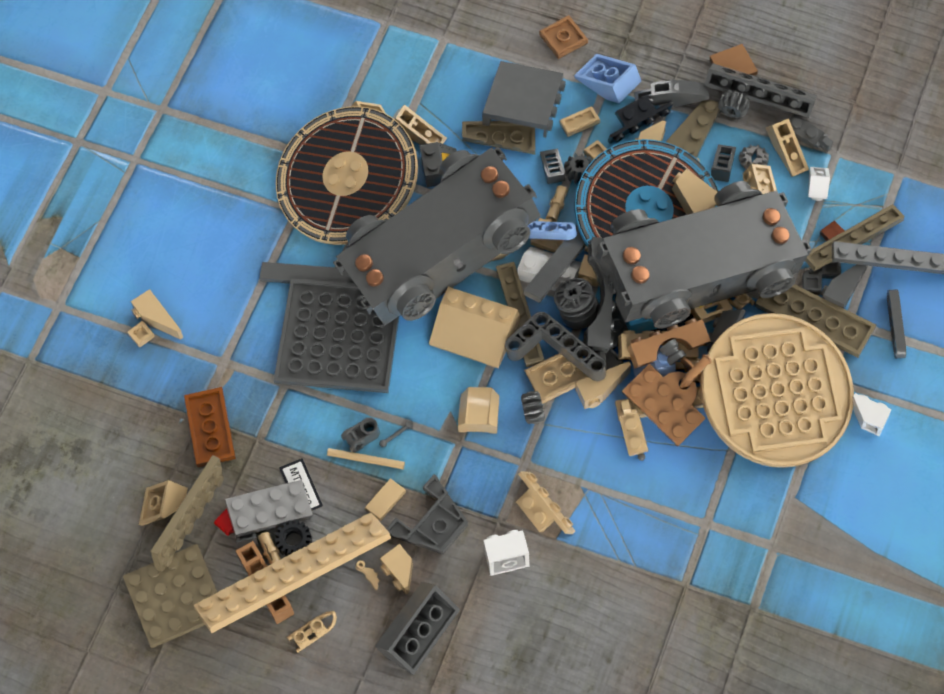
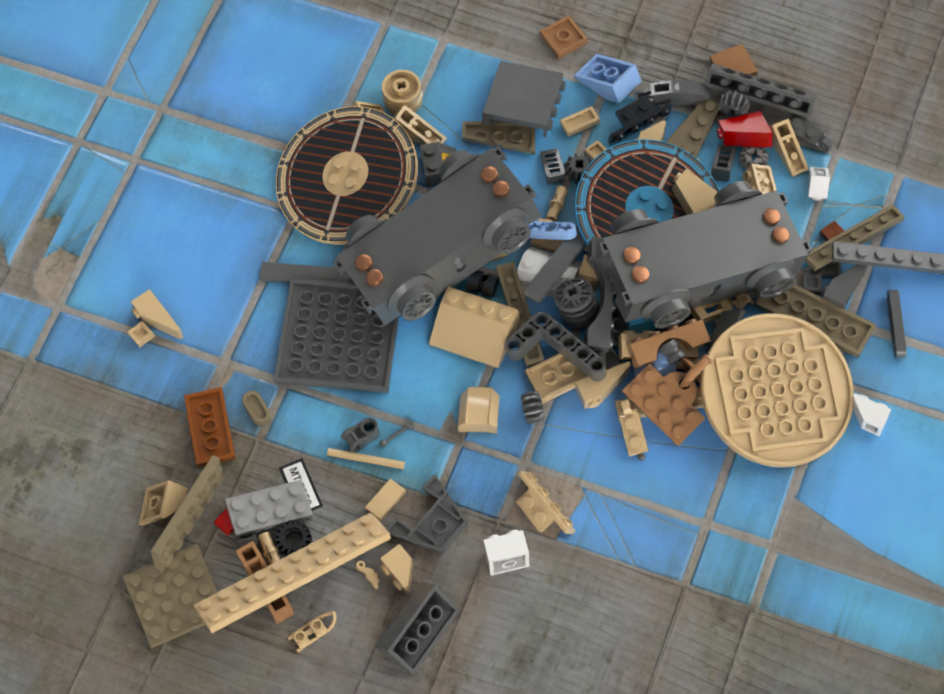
(256, 408): none -> dark tan tile
(401, 89): none -> tan wheel
(483, 284): none -> black wheel
(745, 131): none -> red slope

